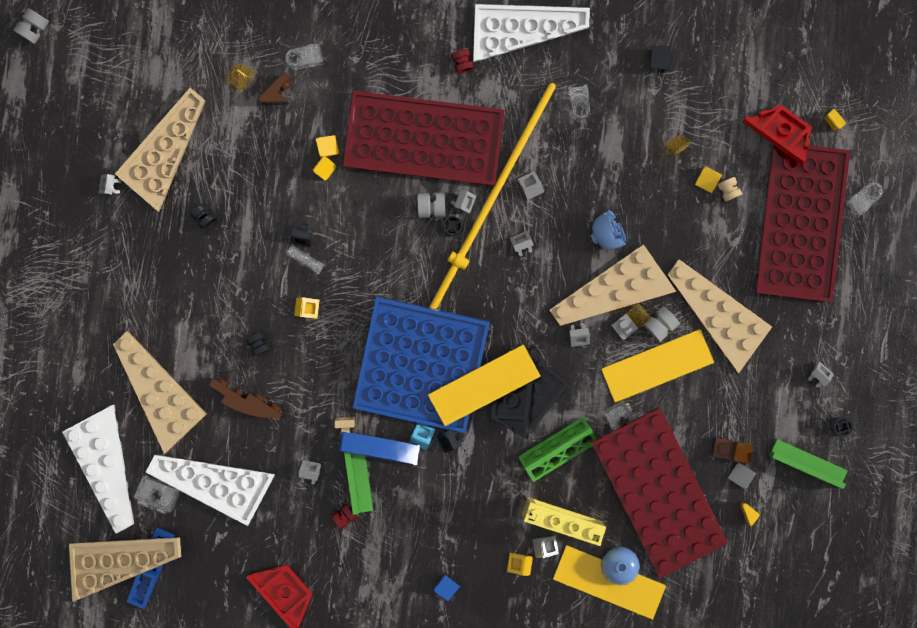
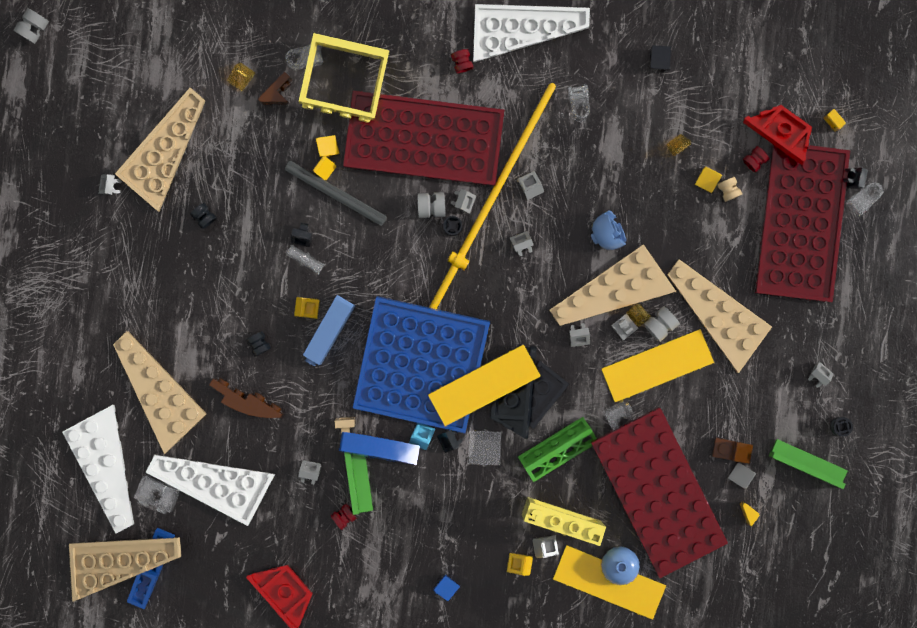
(328, 330): none -> medium blue slope
(335, 193): none -> dark grey axle
(350, 47): none -> light yellow window
(484, 448): none -> clear piece
(756, 159): none -> dark red wheel
(856, 178): none -> black tile

